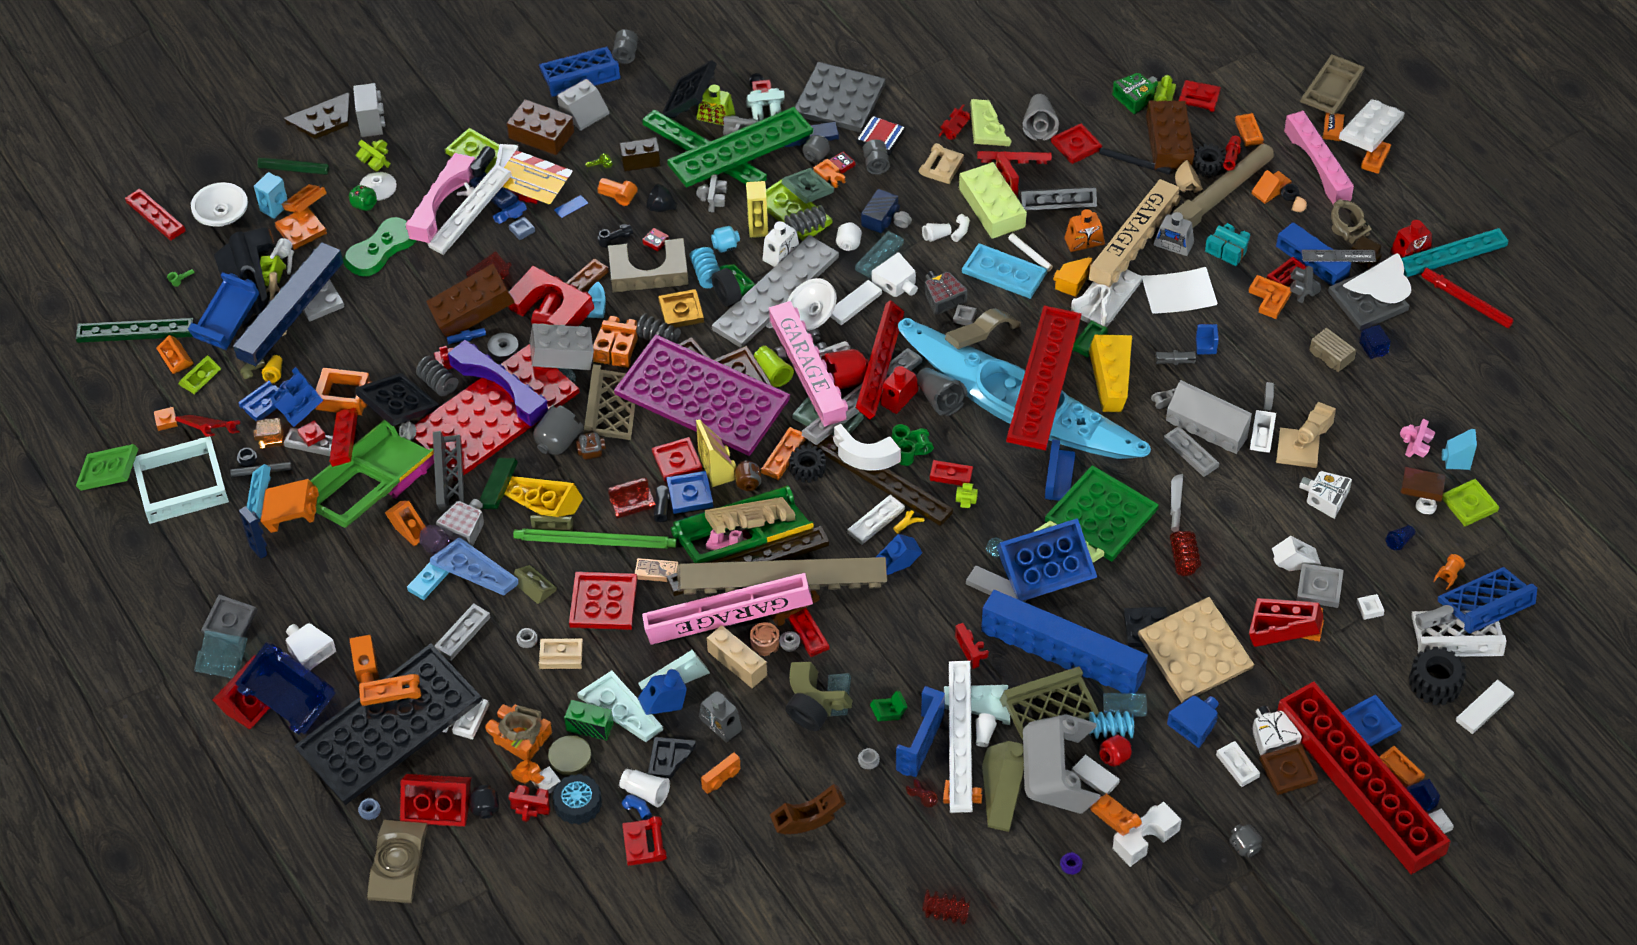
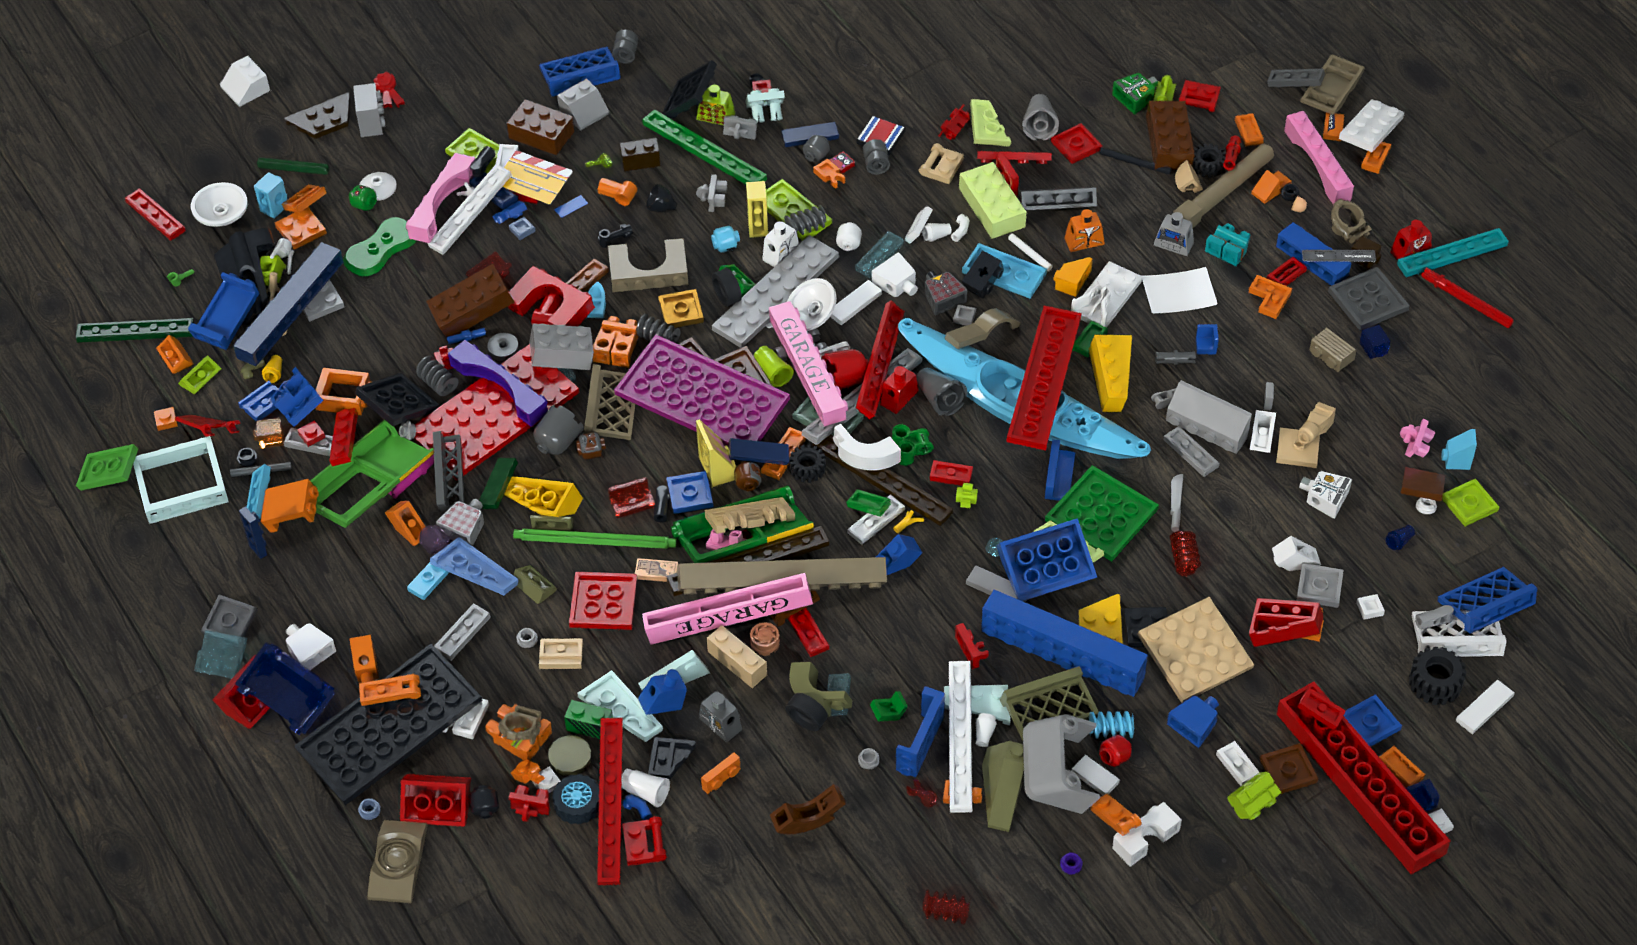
(244, 81): none -> white slope
(375, 152): lime hips -> none
(386, 83): none -> red piece
(610, 801): none -> red plate
(655, 239): tile -> none
(677, 458): plate -> none
(704, 265): medium azure piece -> none
(740, 146): green plate -> none
(758, 451): none -> dark blue tile
(789, 645): light grey plate -> none
(807, 178): sand green piece -> none
(840, 96): dark grey plate -> none
(868, 503): none -> green tile
(880, 211): dark blue brick -> none
(902, 219): light grey plate -> none
(918, 224): none -> white tile
(983, 265): none -> black brick
(1103, 618): none -> yellow wing
(1125, 702): clear light blue plate -> none
(1134, 233): tan brick -> none
(1246, 840): dark grey head -> none
(1254, 795): none -> lime brick
(1274, 731): white torso -> none
(1296, 77): none -> dark grey plate
(1304, 283): dark grey hips -> none
(1321, 708): none -> red plate
(1383, 281): white sticker -> none
(1450, 570): orange piece -> none

